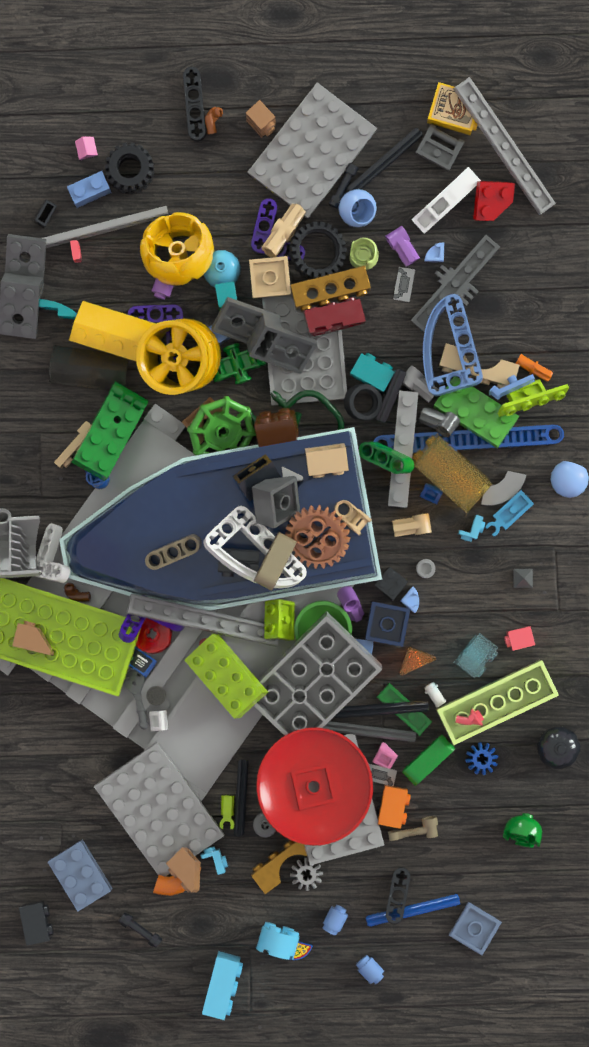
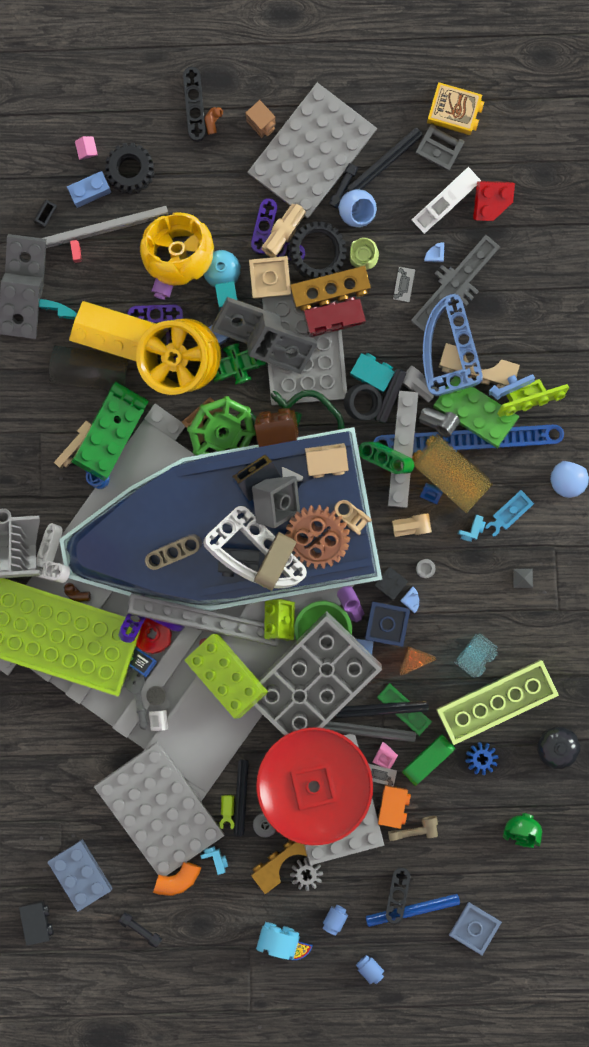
(31, 638): medium nougat slope -> none
(186, 868): medium nougat slope -> none
(222, 986): medium azure brick -> none
(401, 244): medium lavender piece -> none
(435, 695): white pin -> none
(475, 718): coral plate -> none
(504, 145): light grey tile -> none
(504, 490): light grey tile -> none
(519, 638): coral brick -> none
(534, 368): orange axle -> none

